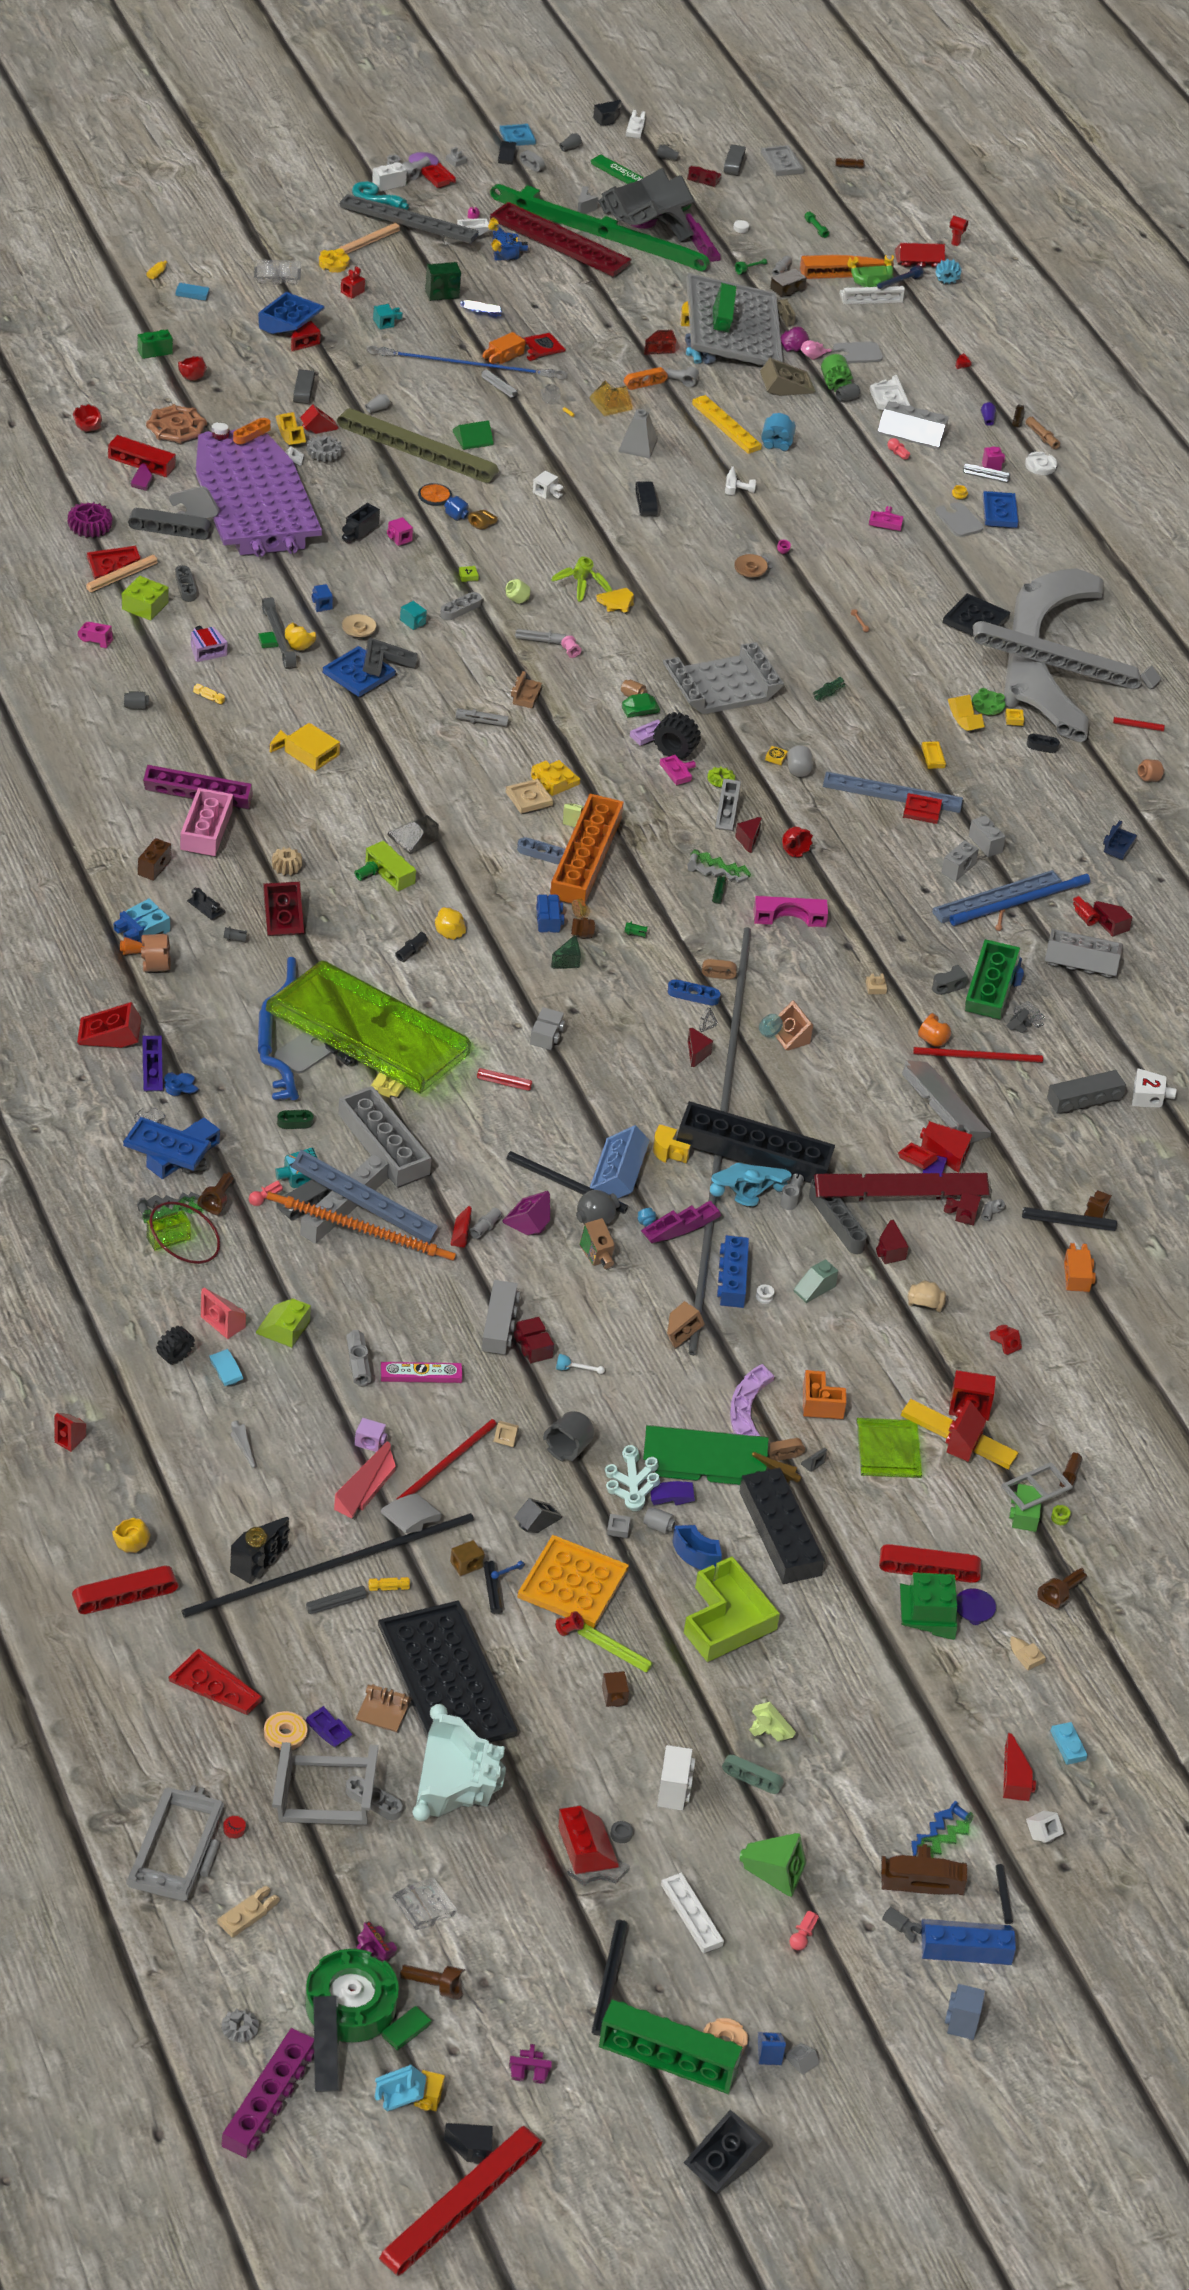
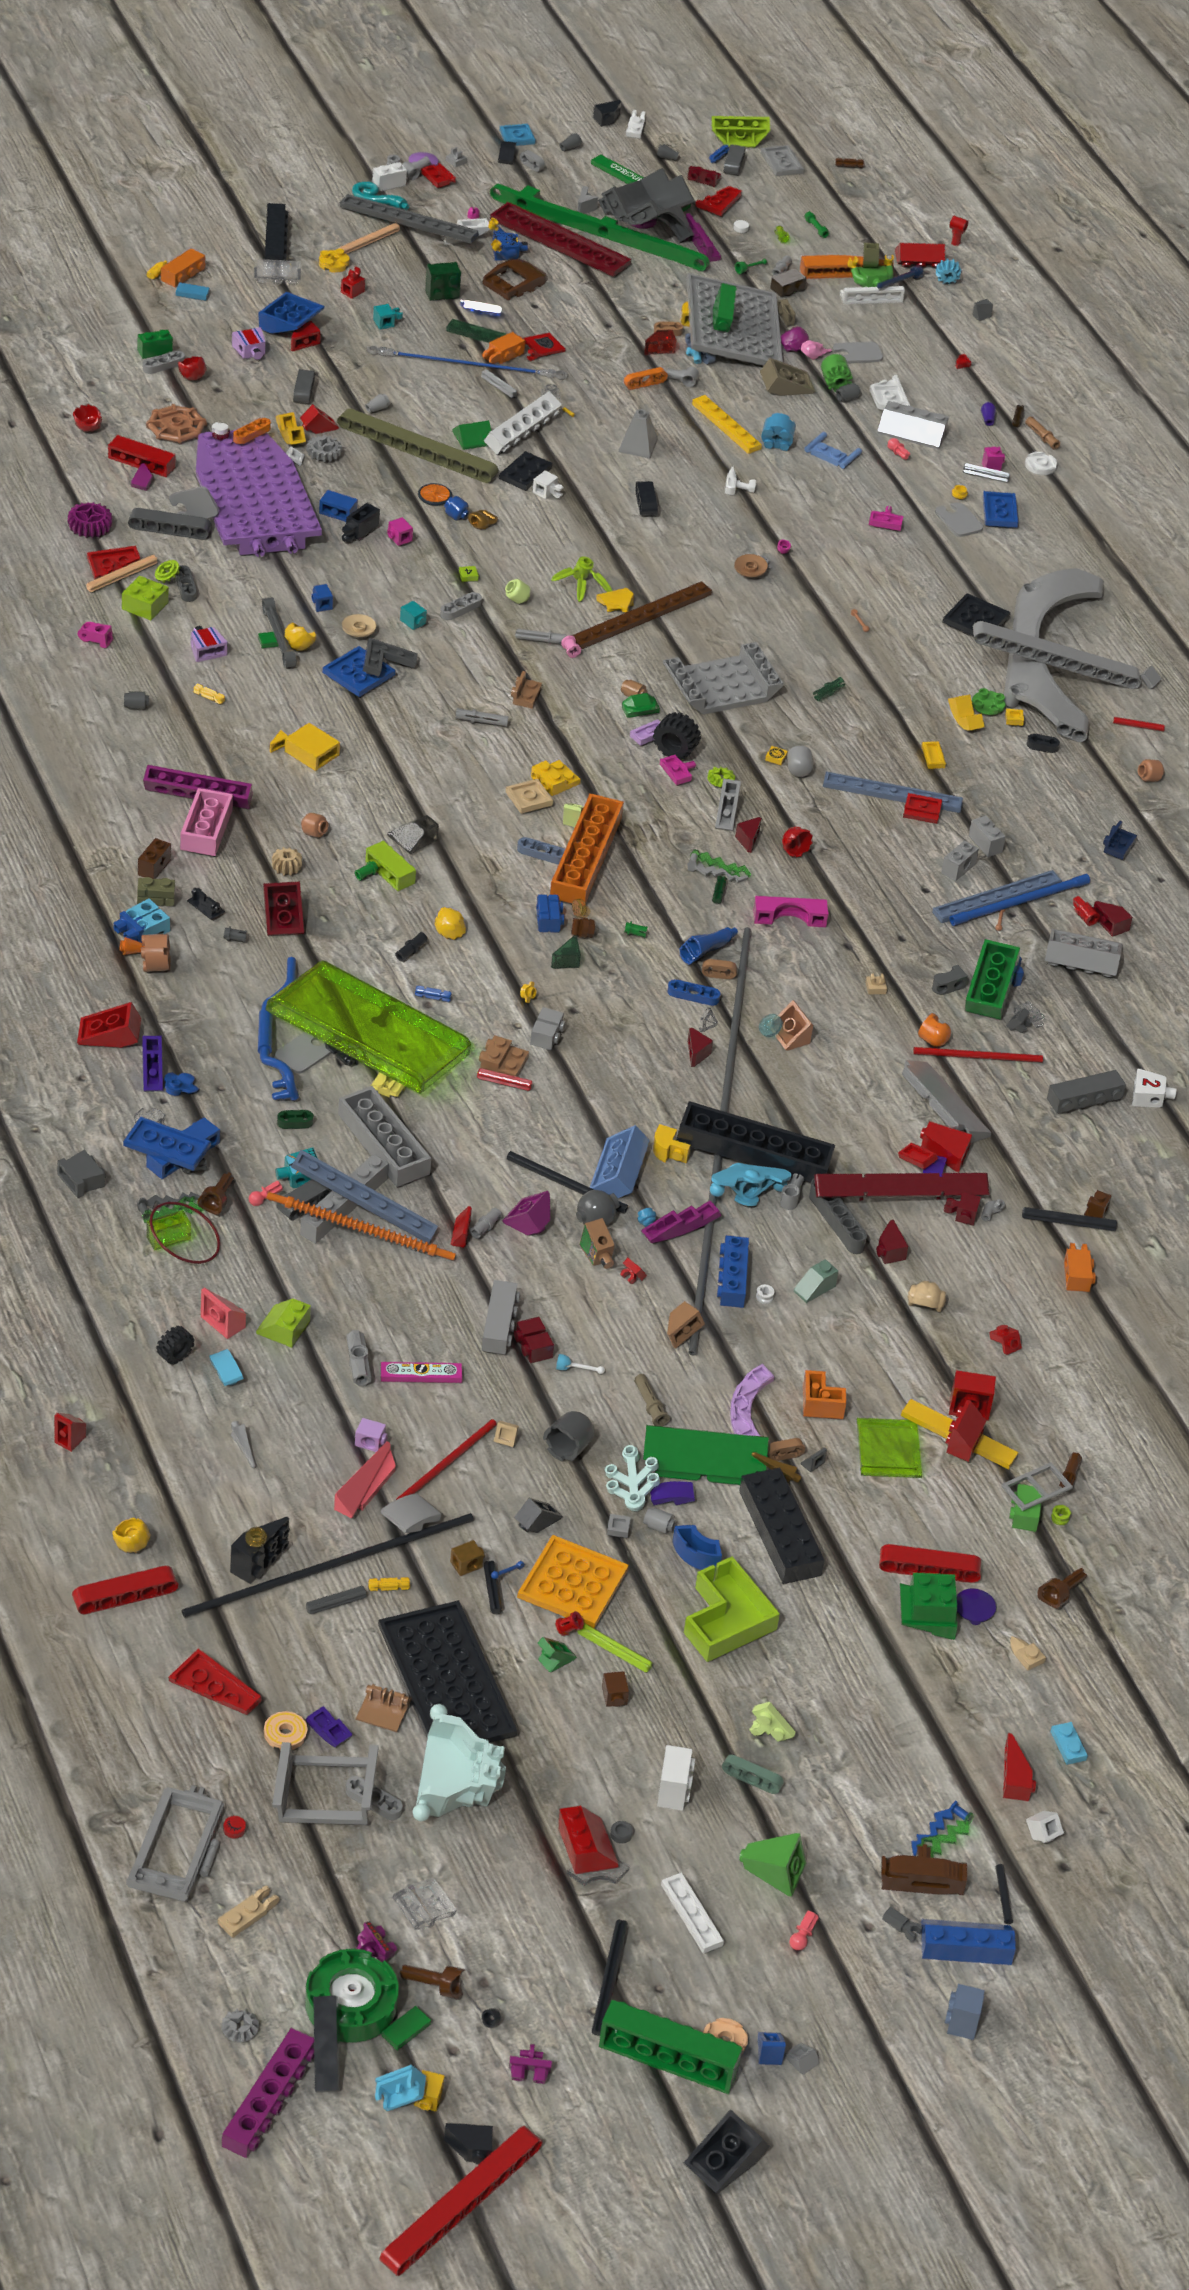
(81, 1173): none -> dark grey hips
(155, 364): none -> light grey beam
(158, 890): none -> olive brick
(171, 566): none -> lime gear
(183, 267): none -> orange brick
(249, 343): none -> lavender torso
(276, 232): none -> black brick
(314, 825): none -> nougat head
(337, 505): none -> blue brick
(433, 993): none -> blue axle
(473, 331): none -> clear green tile
(487, 2020): none -> black hinge
(502, 1056): none -> medium nougat plate
(522, 423): none -> white brick
(524, 470): none -> black plate
(528, 992): none -> yellow plate
(534, 278): none -> reddish brown slope
(554, 1654): none -> green slope
(611, 399): clear yellow slope -> none
(634, 1270): none -> red tile
(642, 614): none -> reddish brown plate
(653, 1406): none -> dark tan pin
(675, 326): none -> medium nougat beam
(699, 945): none -> blue piece
(719, 153): none -> blue axle
(720, 201): none -> red wing
(740, 129): none -> lime wedge
(783, 236): none -> clear neon green pin
(830, 454): none -> medium blue plate
(871, 255): none -> olive brick
(982, 309): none -> dark grey slope

